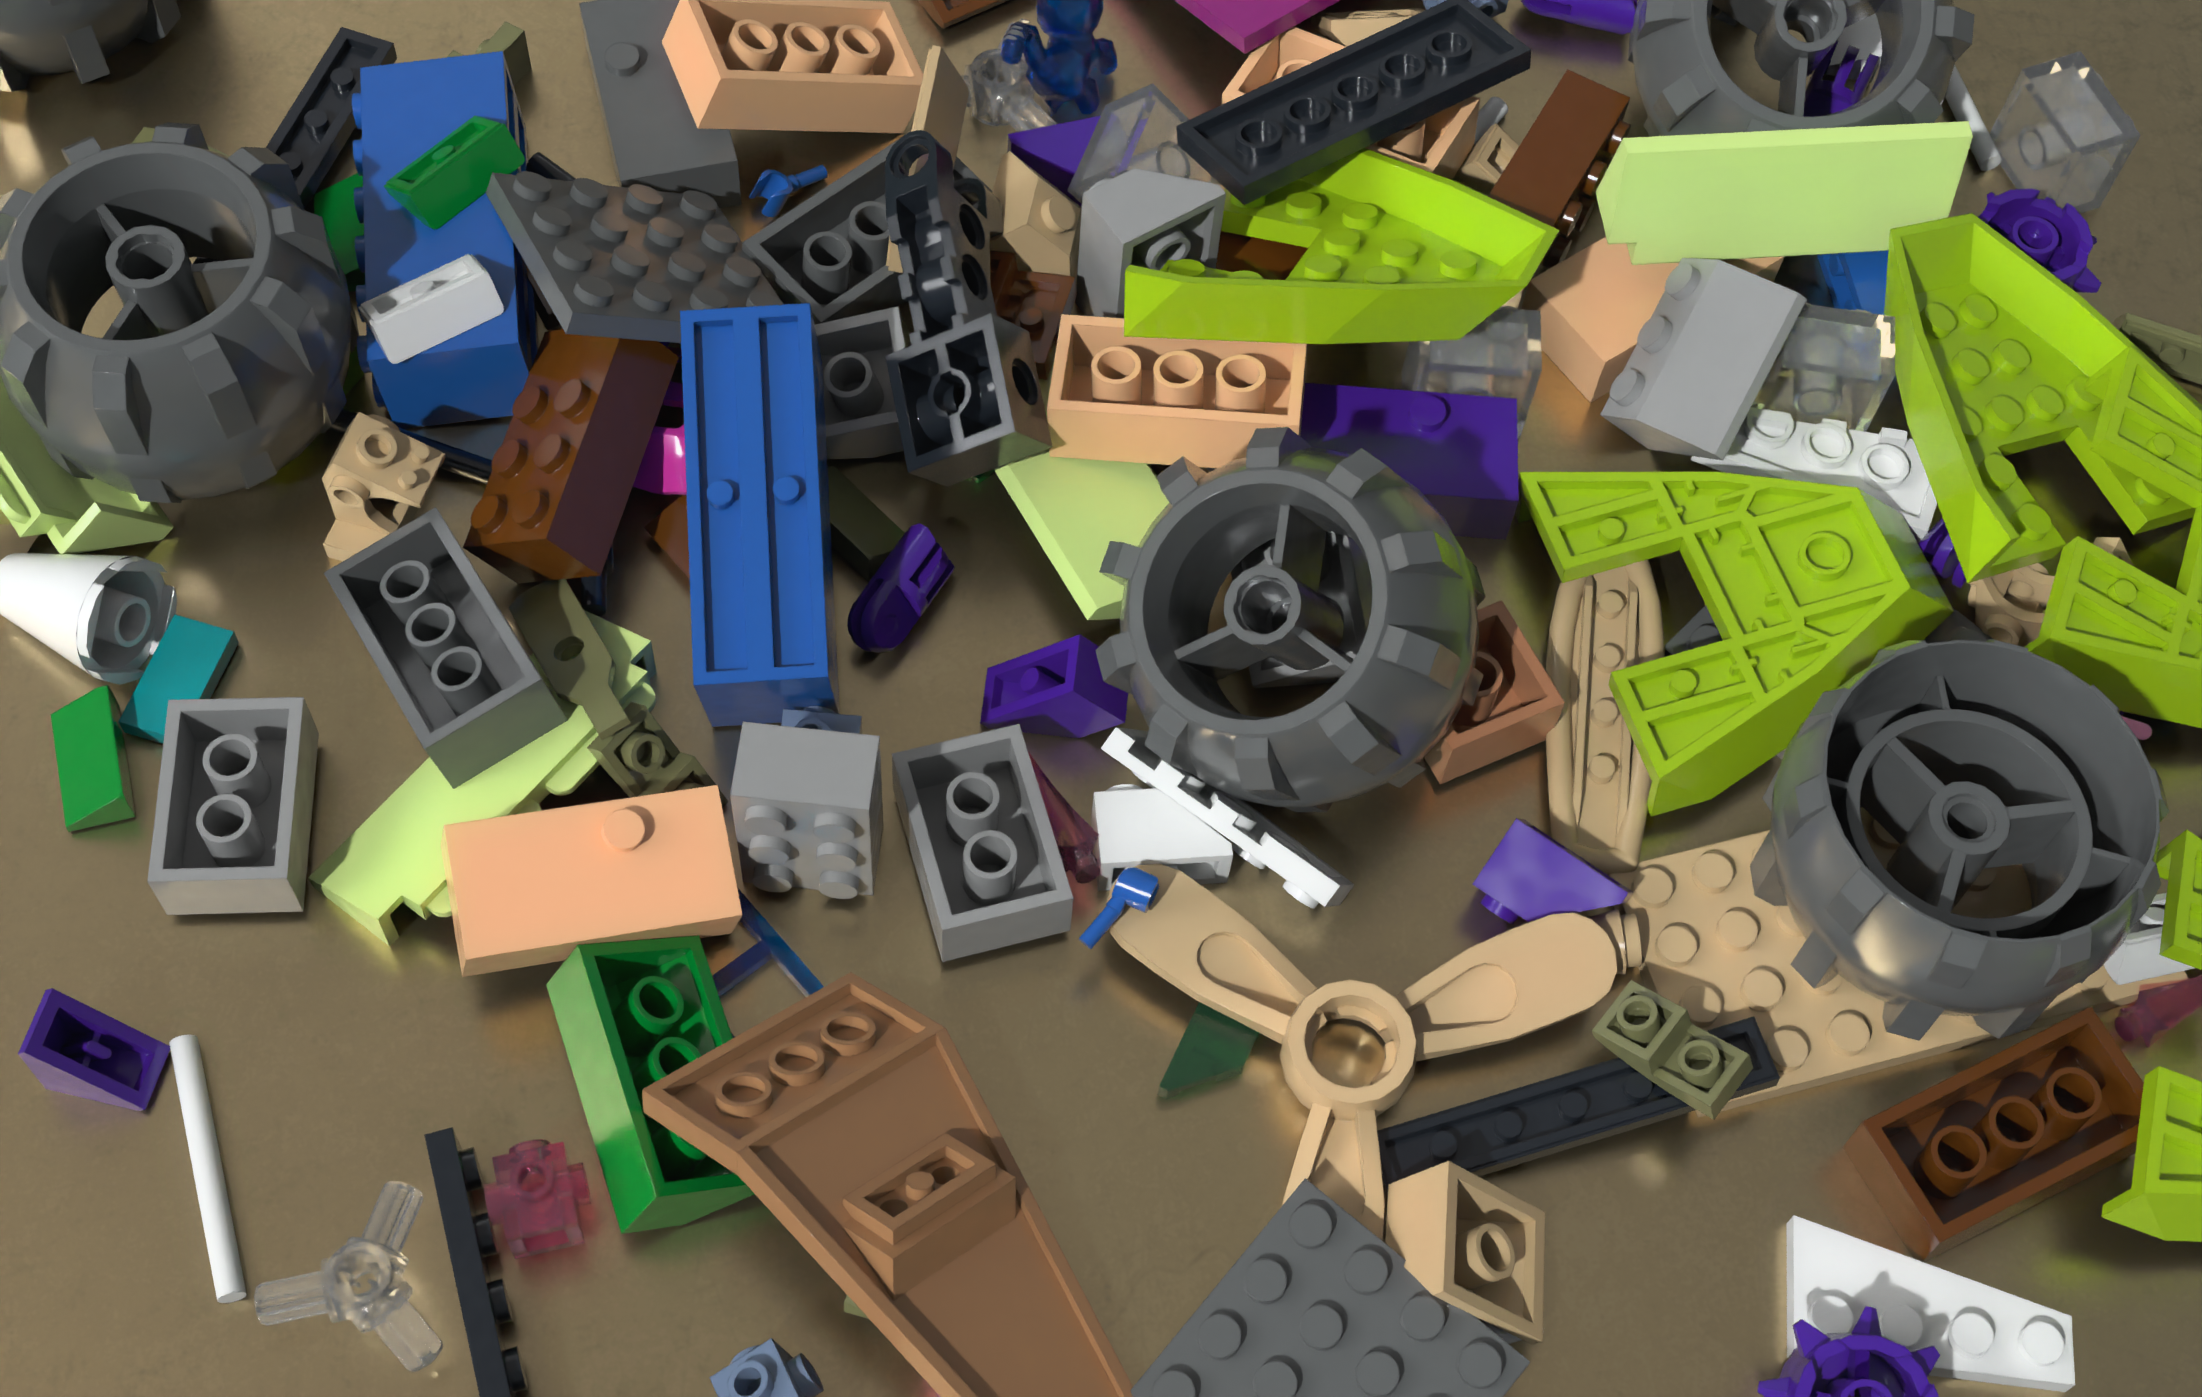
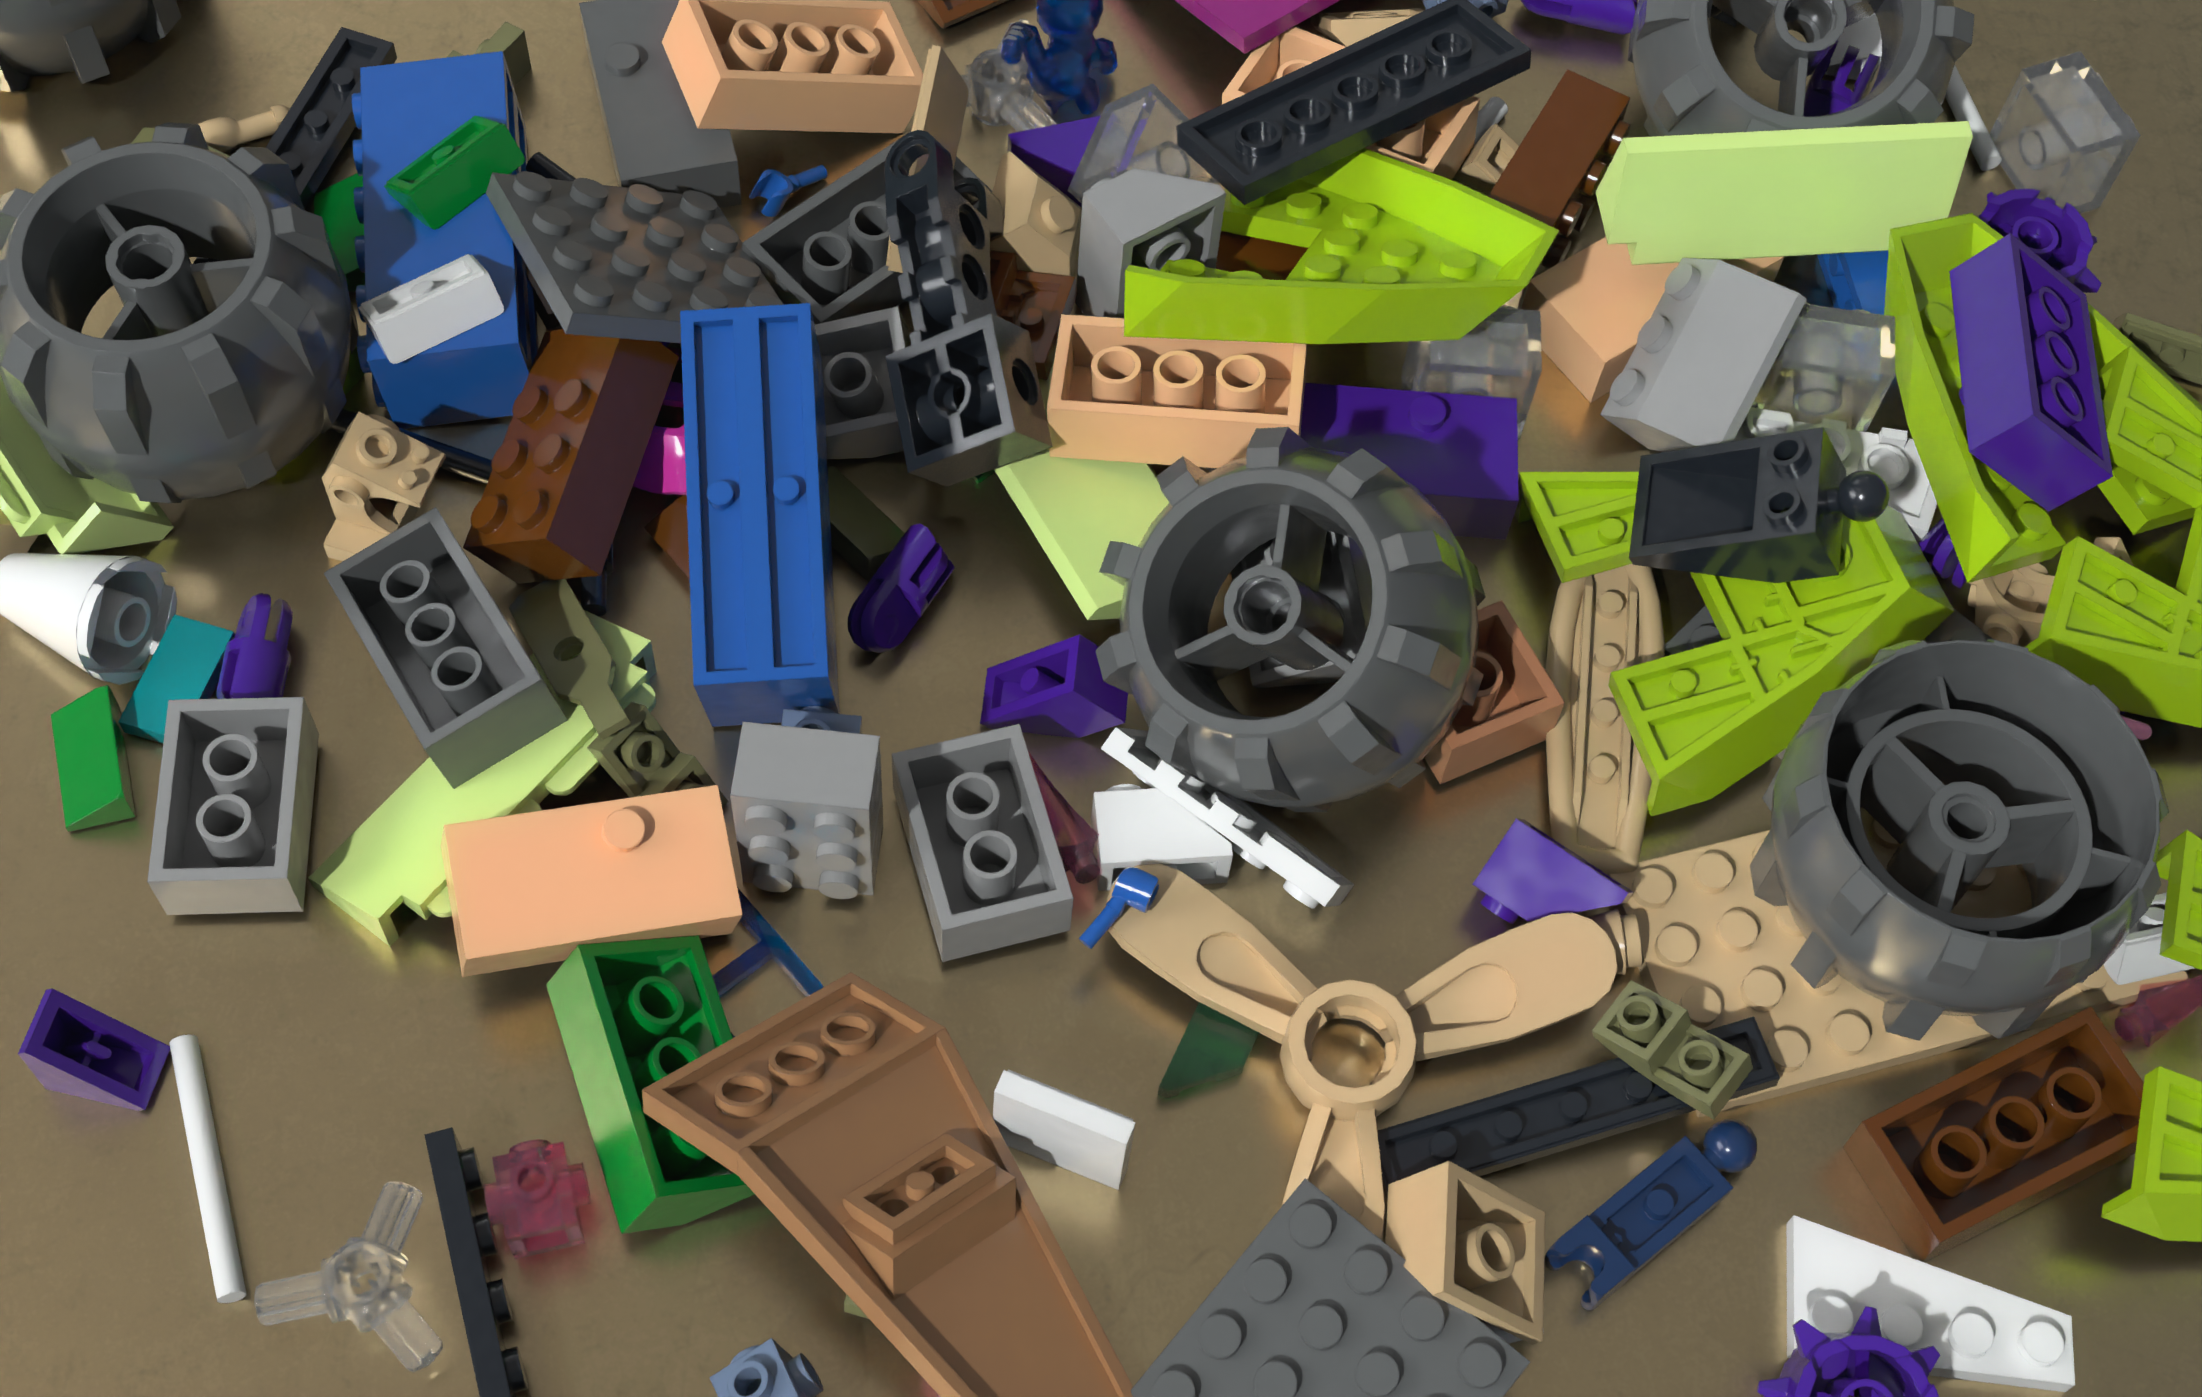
(227, 133): none -> tan piece
(257, 657): none -> dark purple arm
(1063, 1128): none -> white tile
(1654, 1209): none -> dark blue plate
(1751, 508): none -> black slope
(2029, 374): none -> dark purple brick

